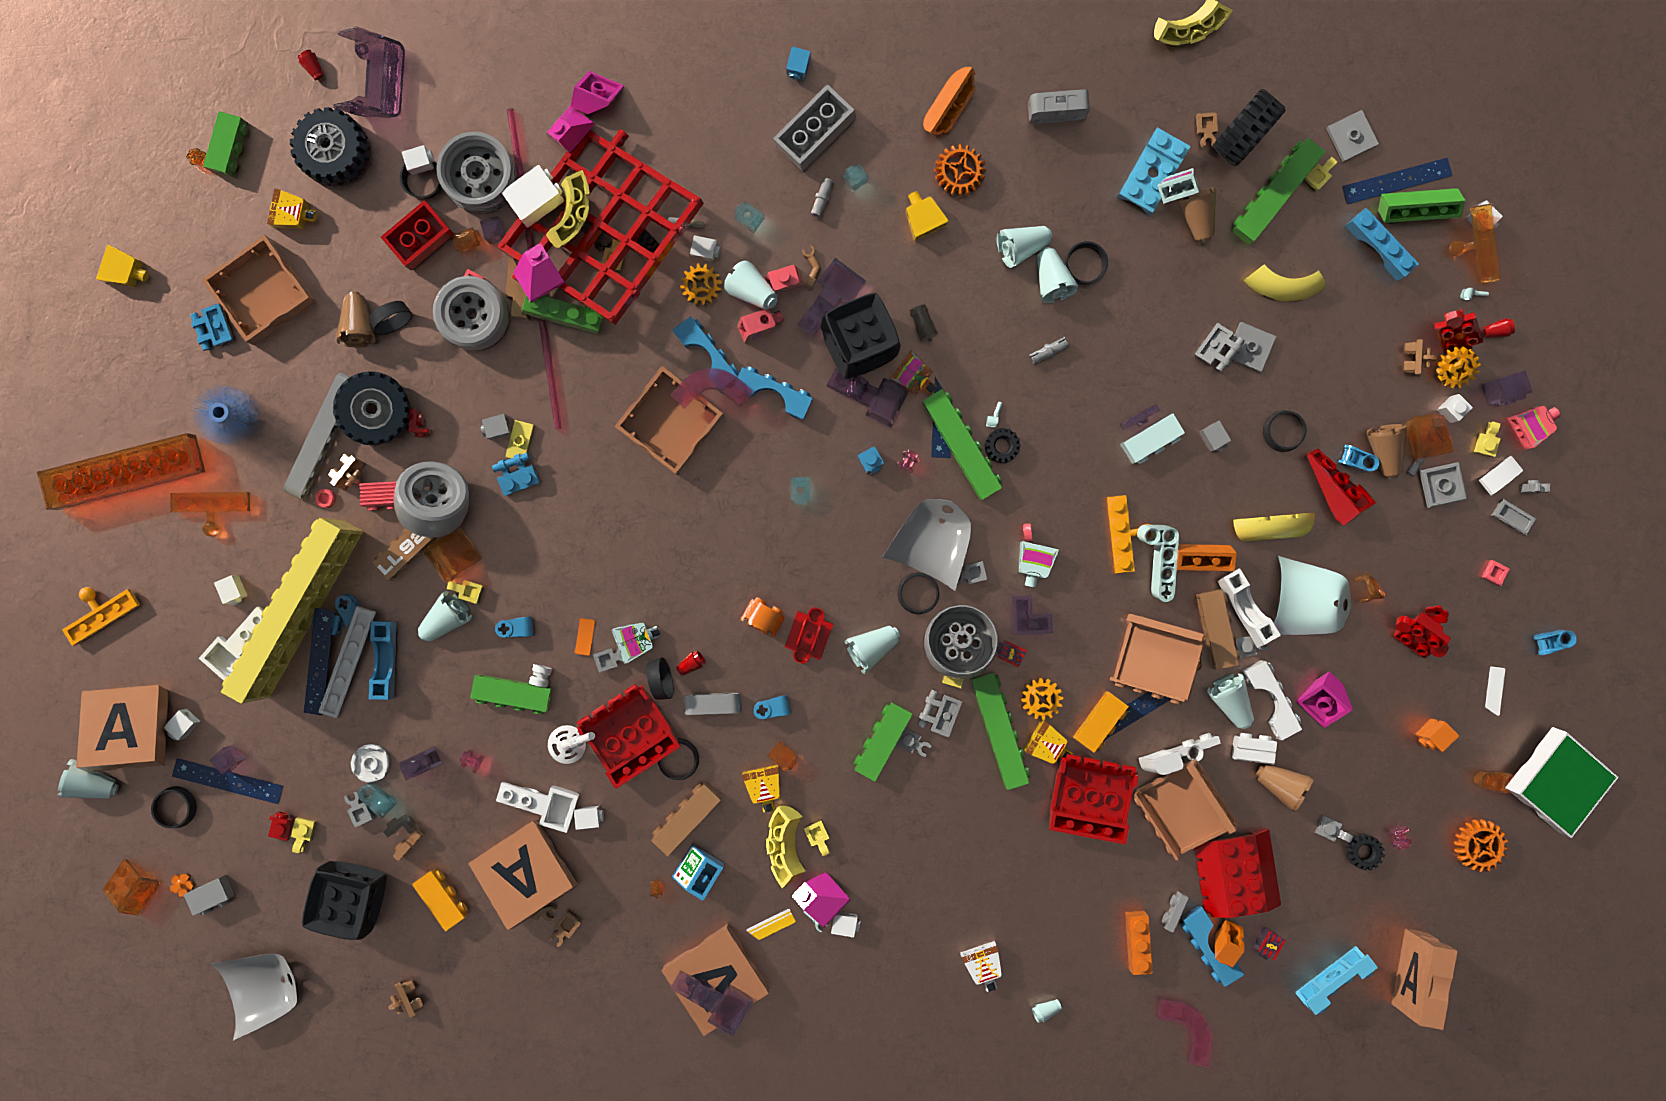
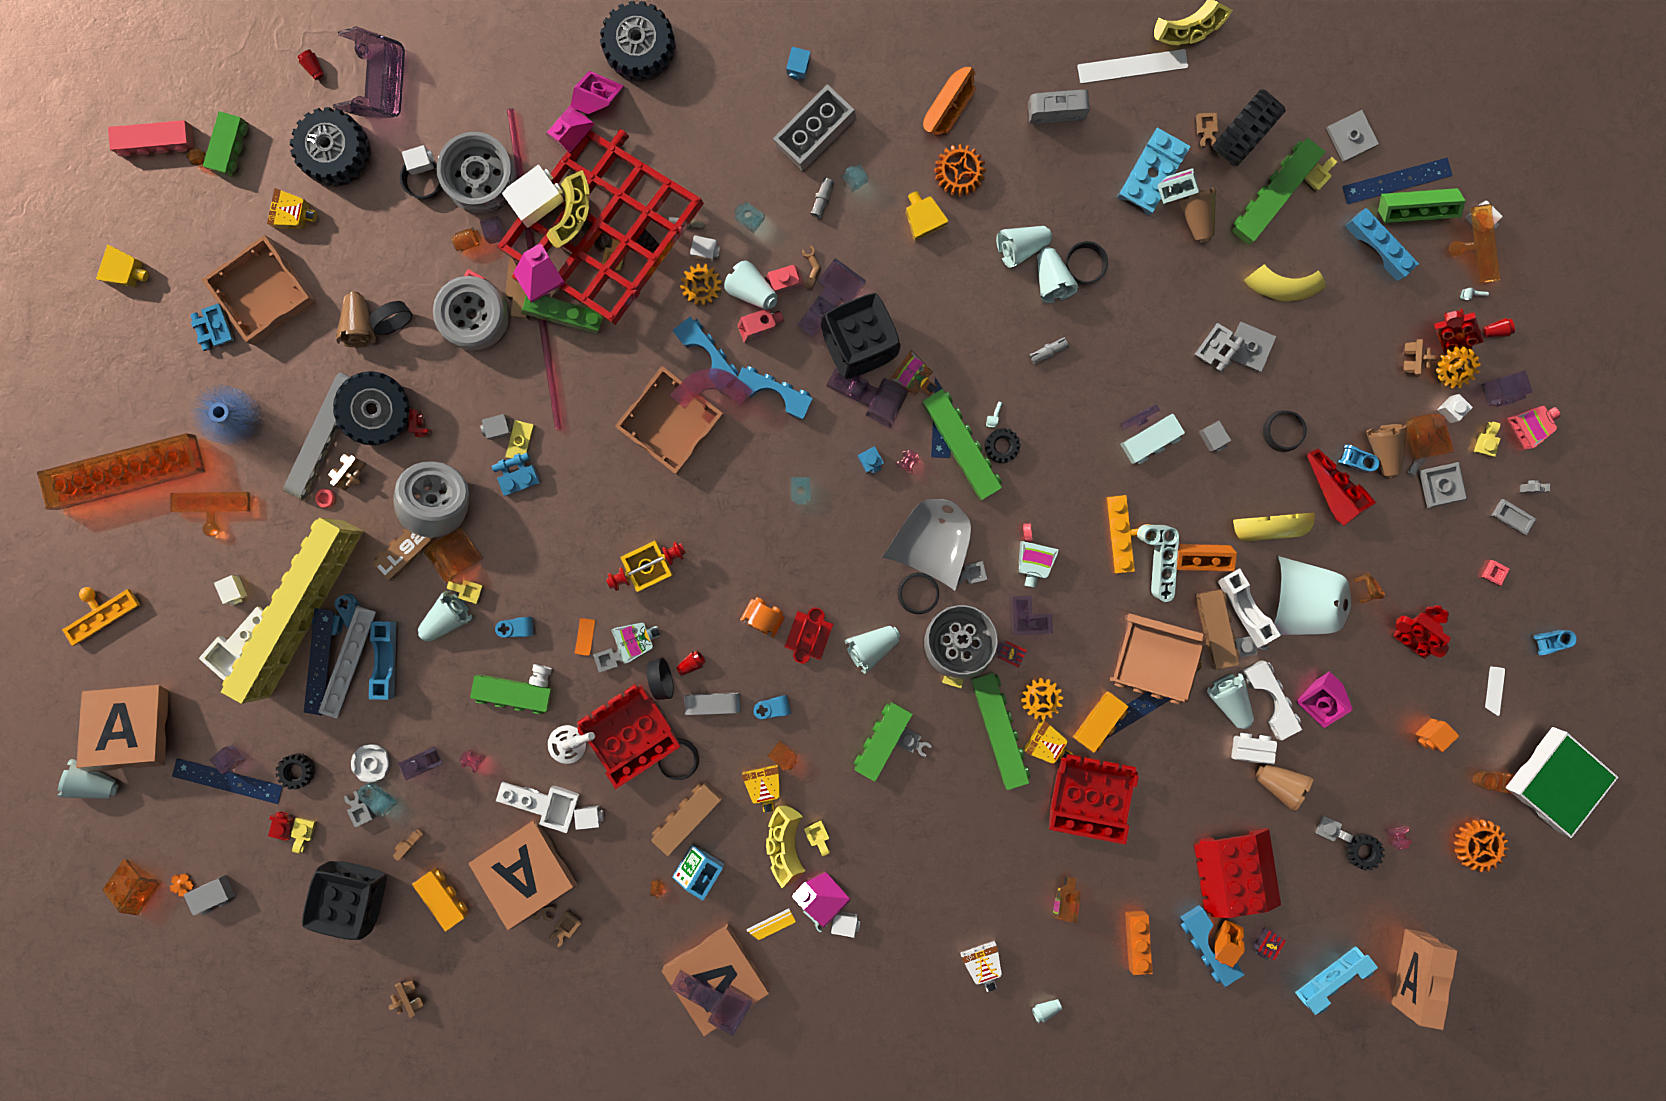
(151, 138): none -> coral brick
(181, 725): white brick -> none
(191, 806): black tyre -> none
(258, 990): light grey piece -> none
(283, 771): none -> black tyre
(376, 495): coral brick -> none
(394, 825): clear smoke bracket -> none
(417, 235): red brick -> none
(637, 40): none -> black wheel
(646, 566): none -> yellow brick
(924, 325): clear smoke piece -> none
(945, 715): light grey plate -> none
(1067, 910): none -> clear orange torso
(1132, 66): none -> white sticker
(1170, 760): white plate -> none
(1172, 917): light grey plate -> none
(1185, 809): nougat panel -> none
(1197, 1025): clear pink plate -> none
(1501, 475): white slope -> none

